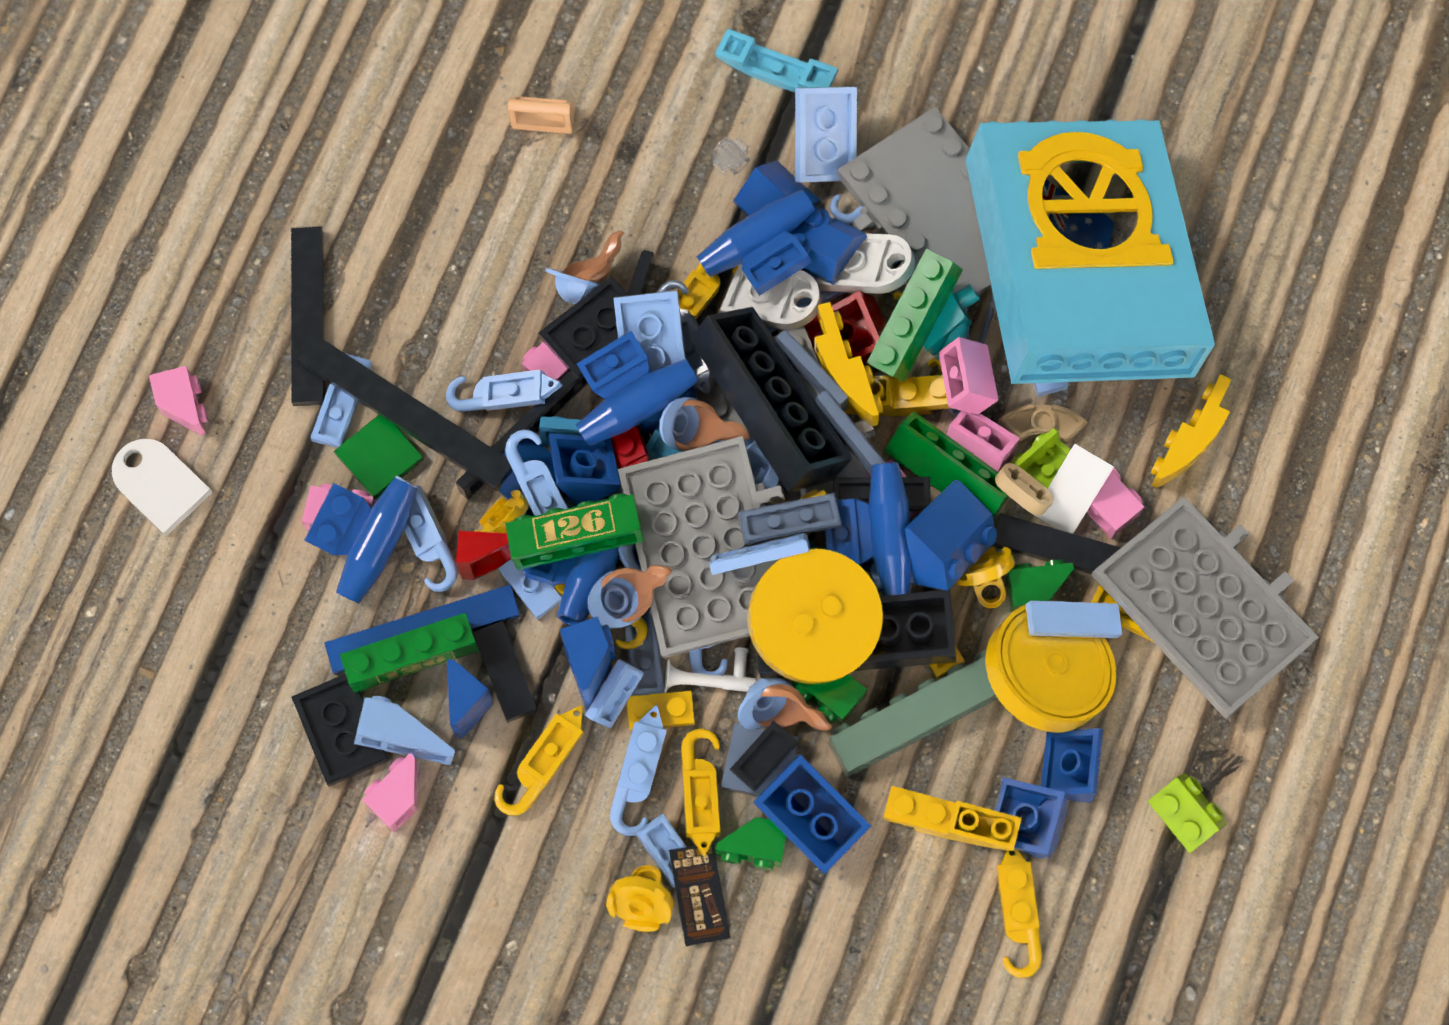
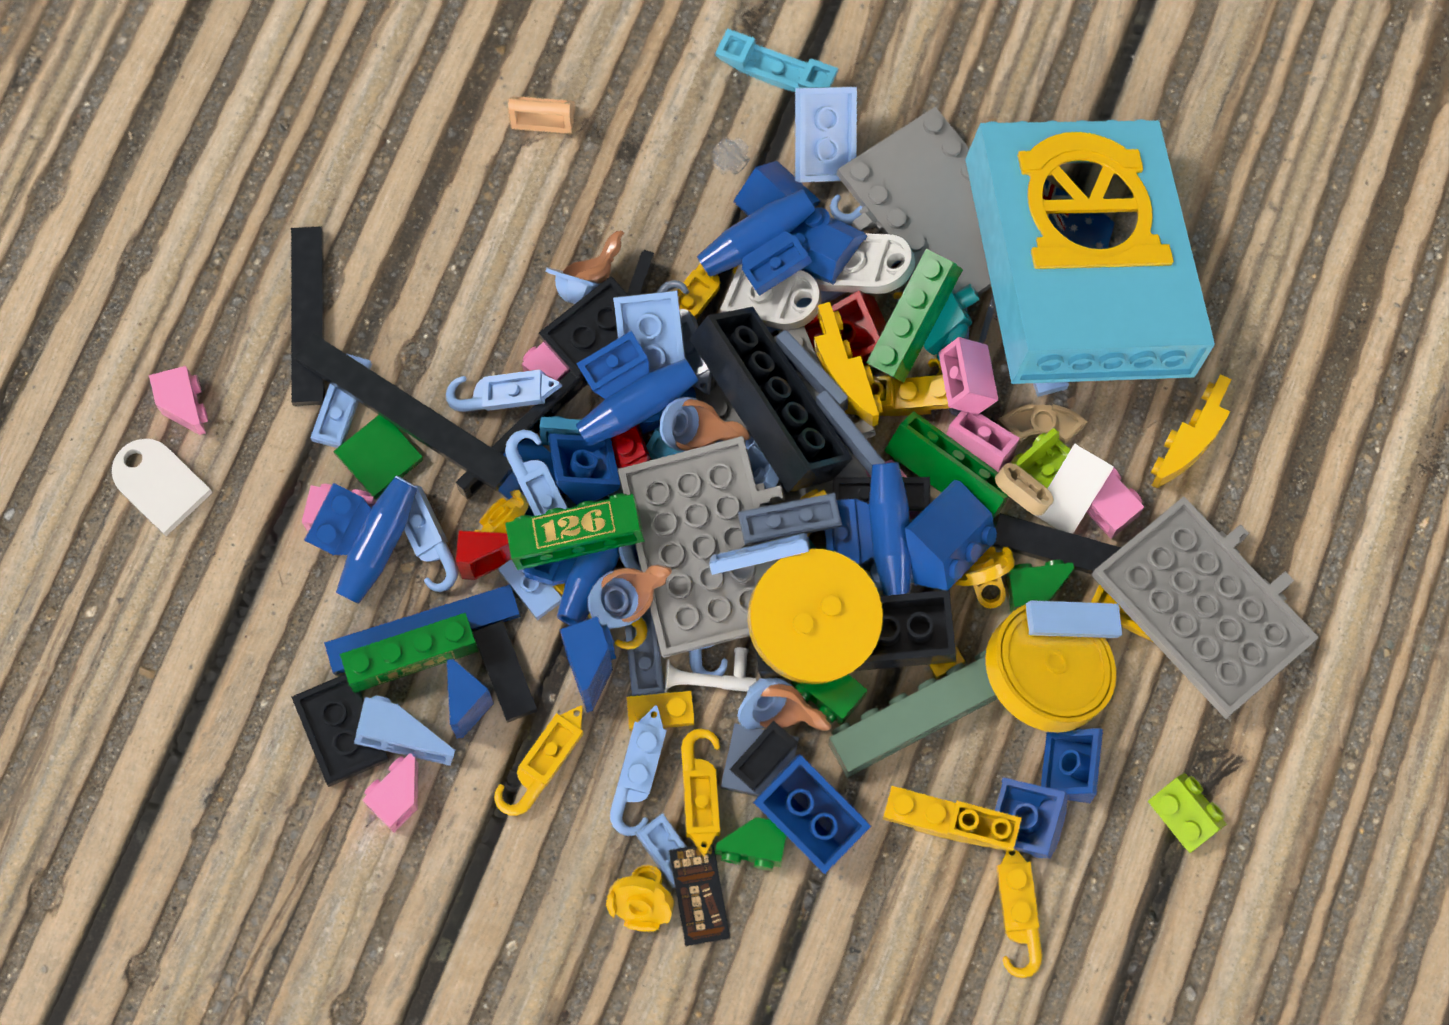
(614, 693): light blue plate -> none

